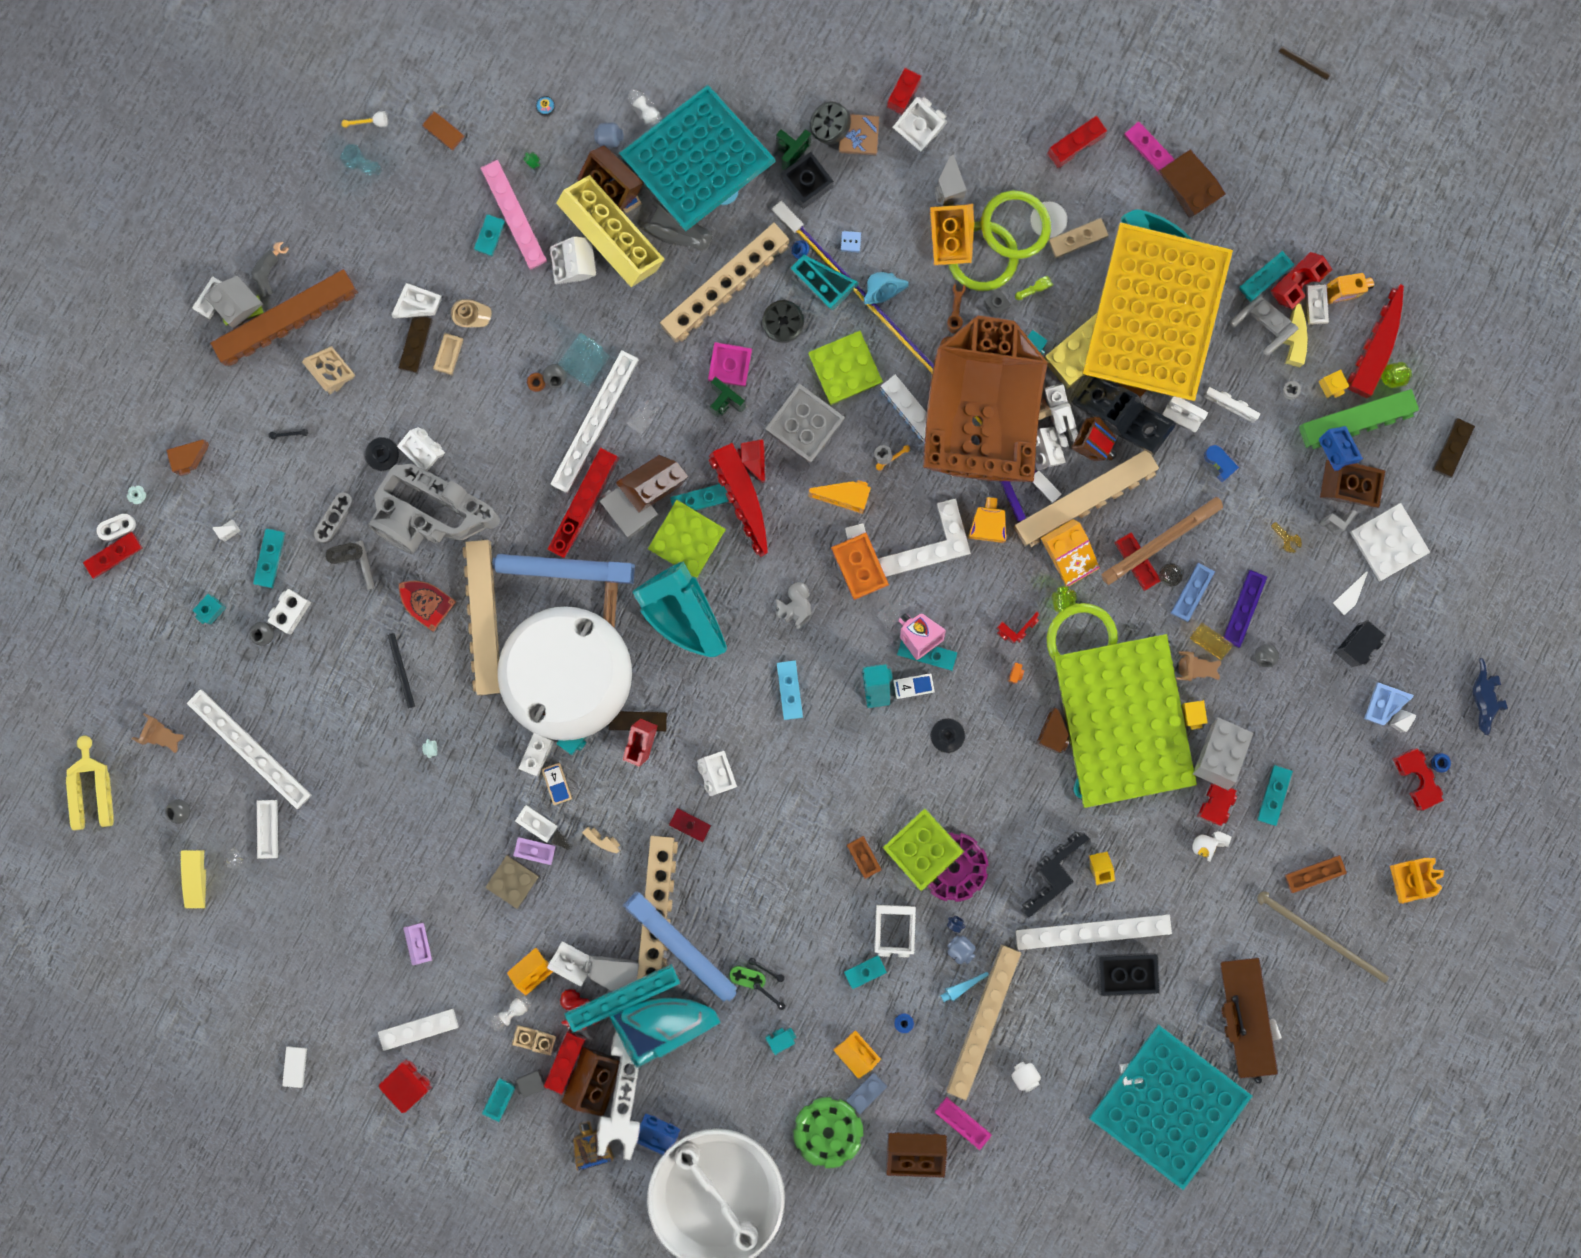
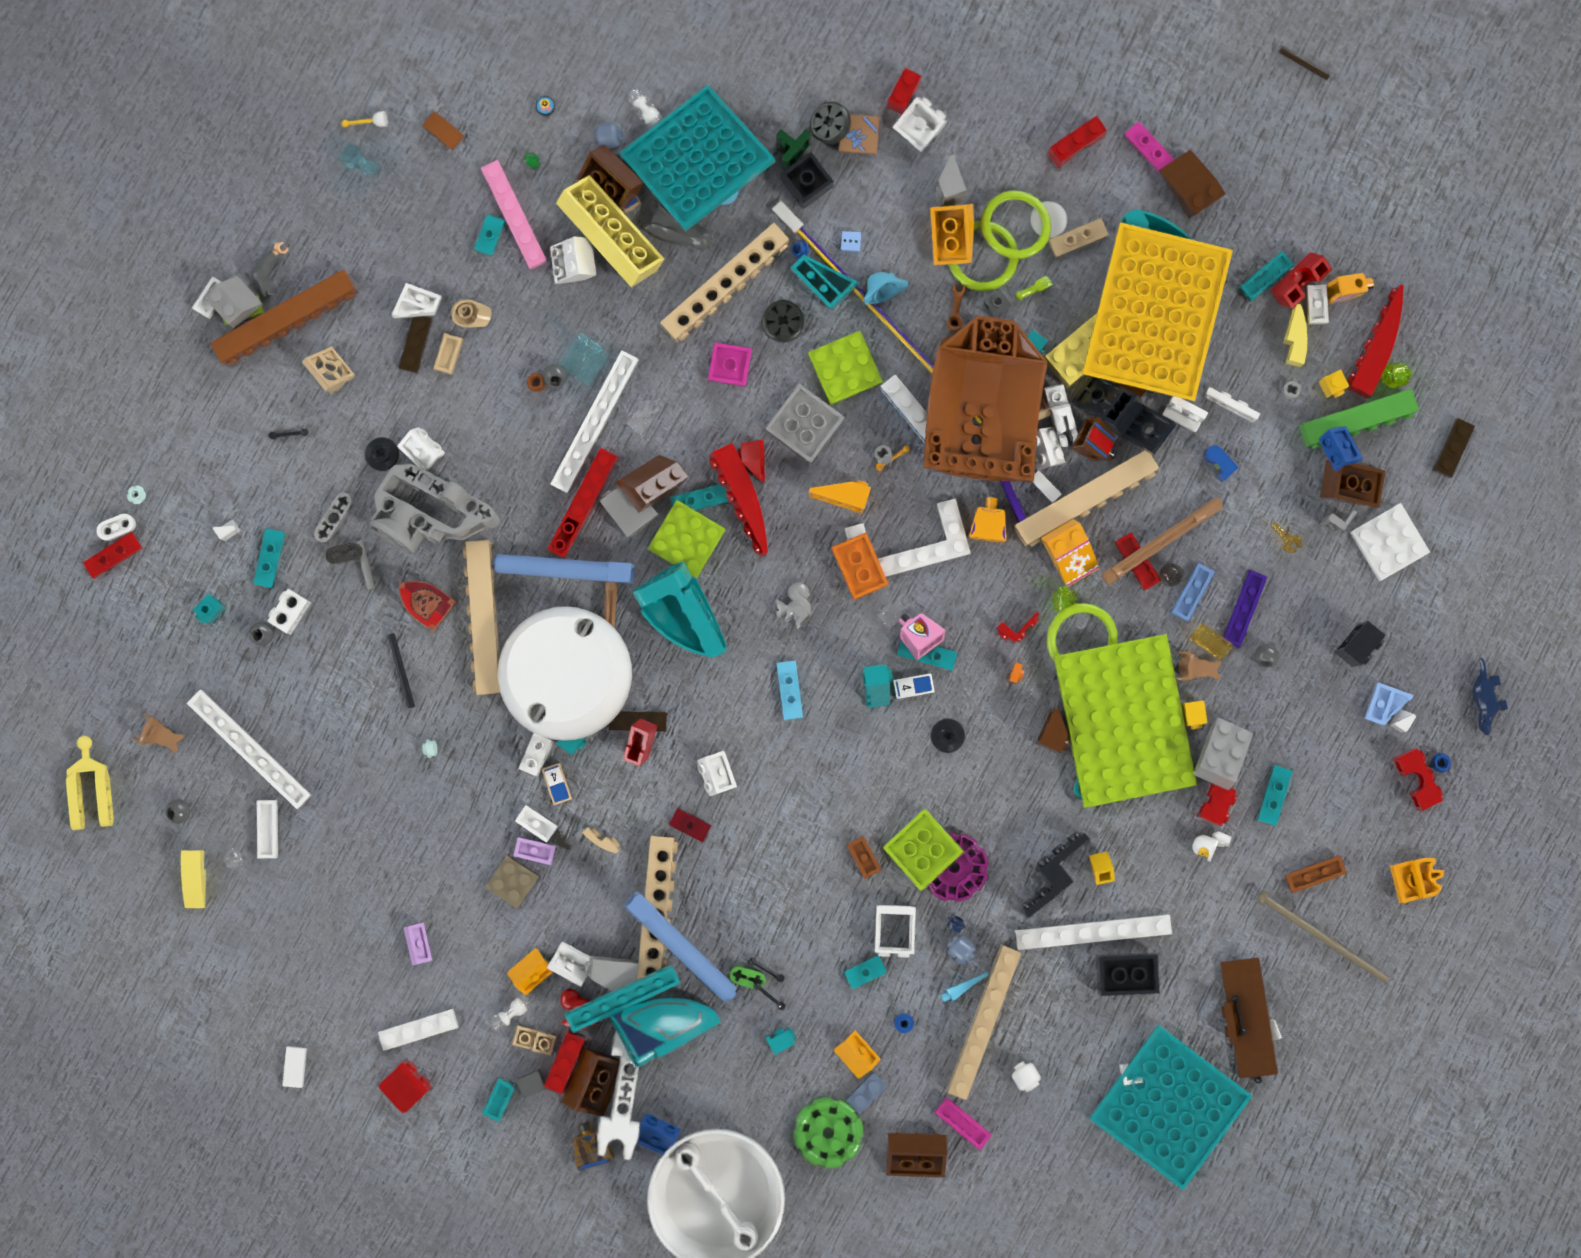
(187, 456): dark orange slope -> none
(726, 396): dark green bracket -> none
(1270, 318): light grey plate -> none
(1350, 596): white sticker -> none

